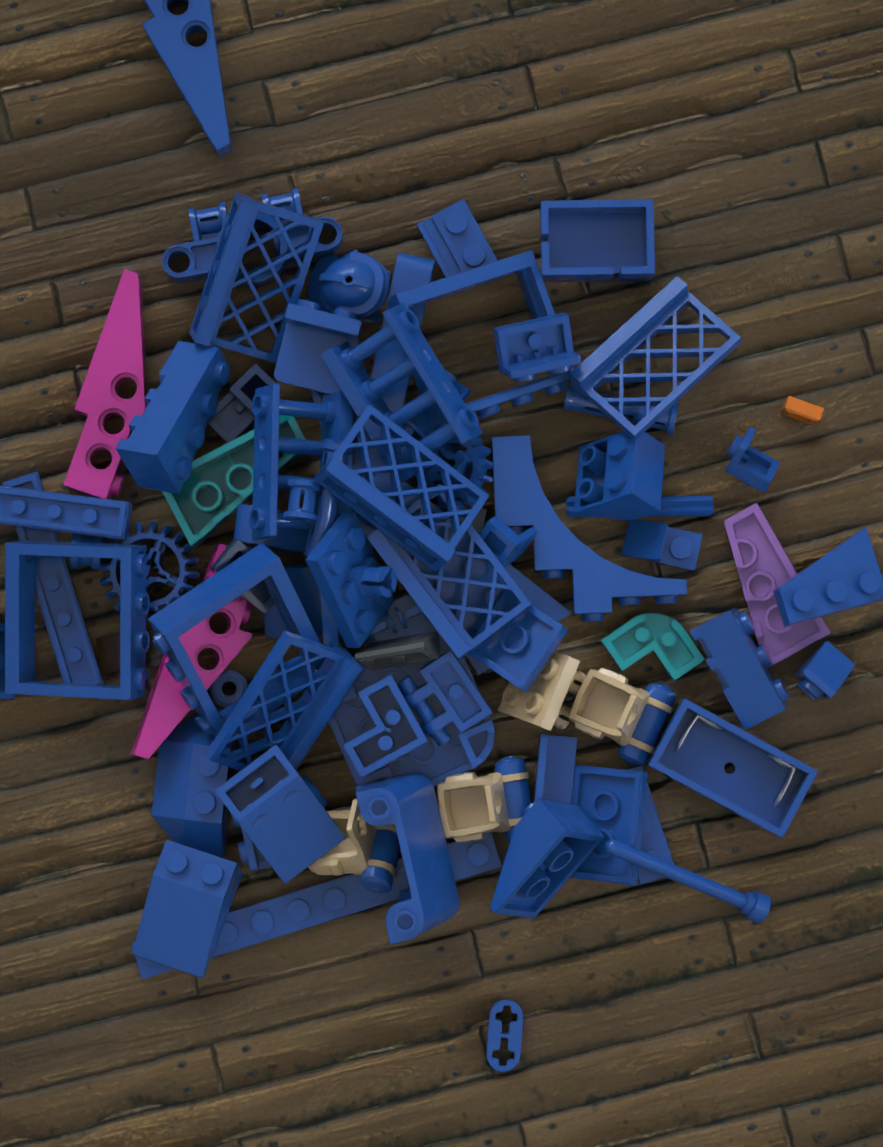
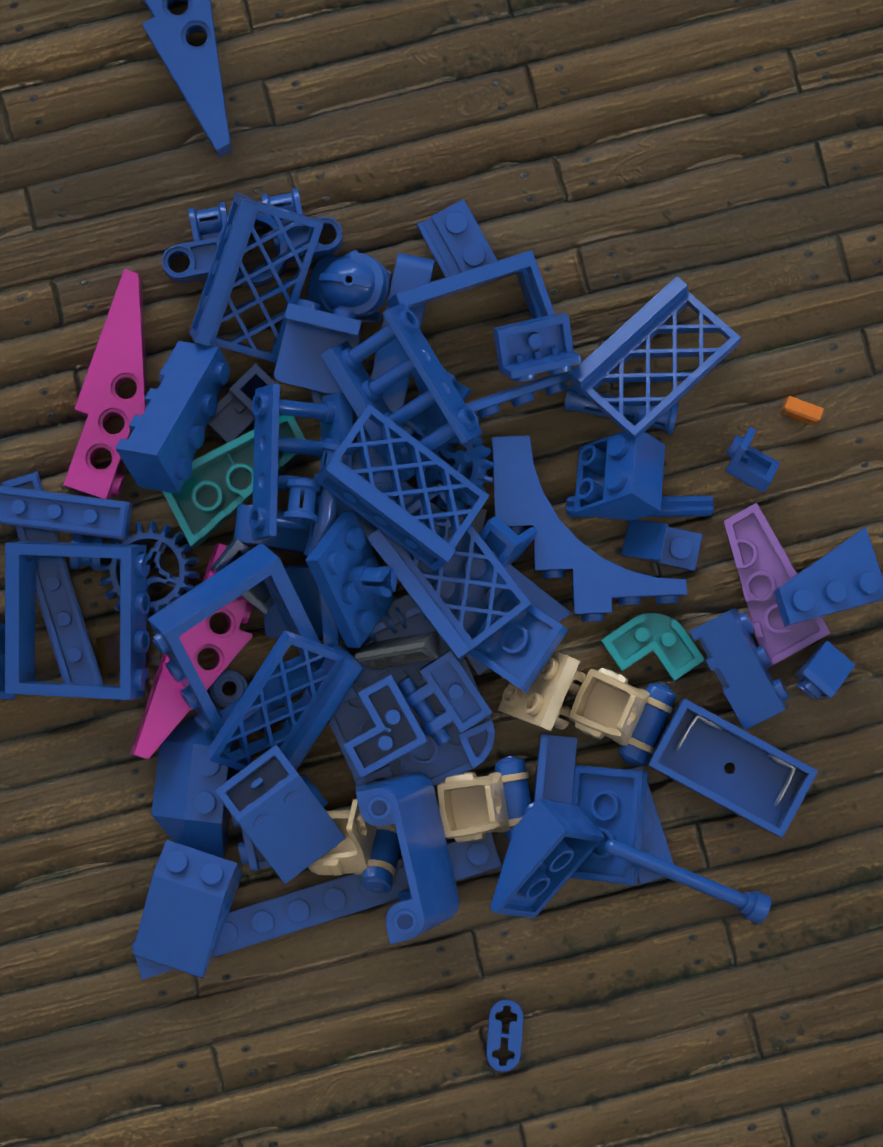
(597, 240): blue piece -> none

